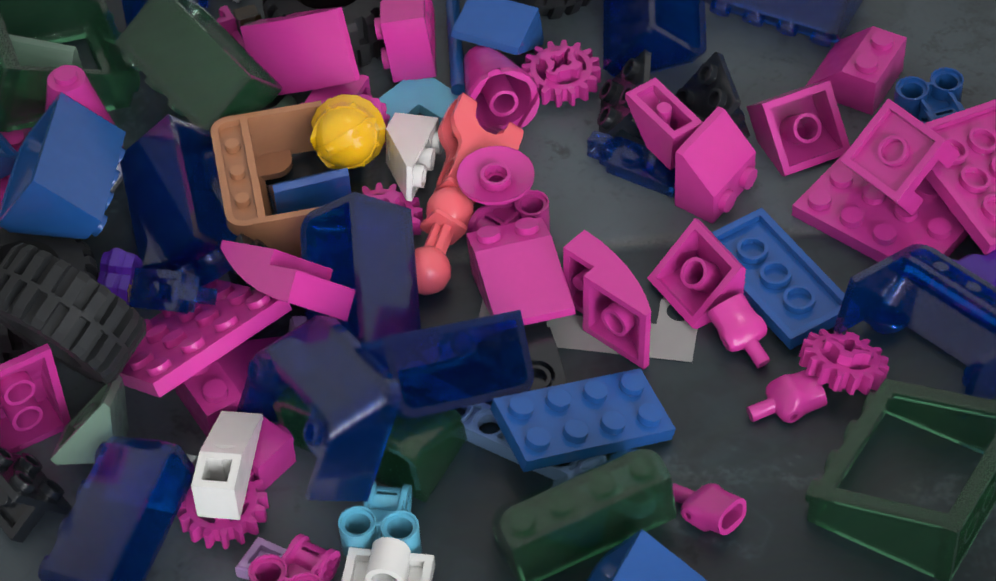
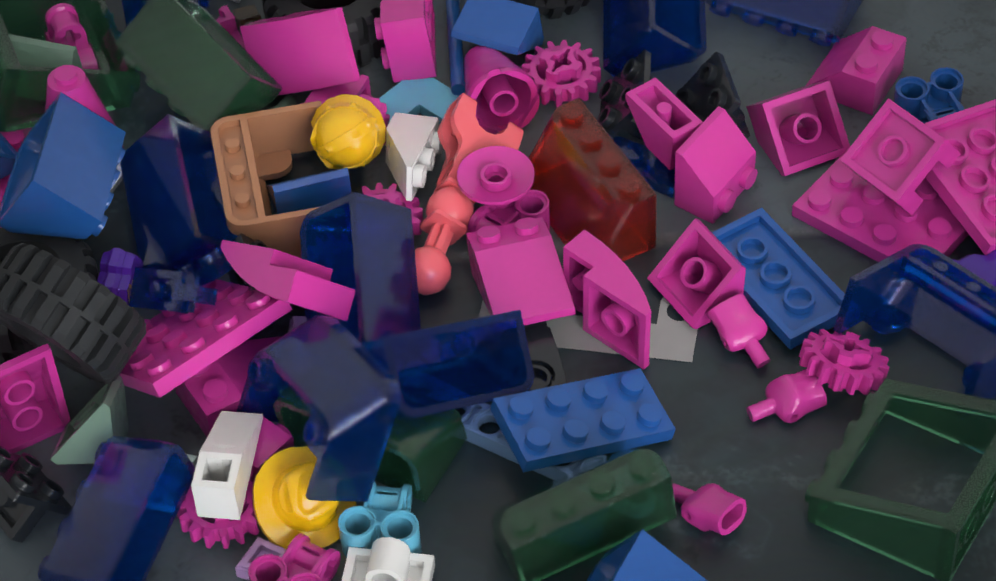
(66, 29): none -> dark pink piece
(282, 503): none -> yellow hat
(592, 184): none -> clear red windscreen

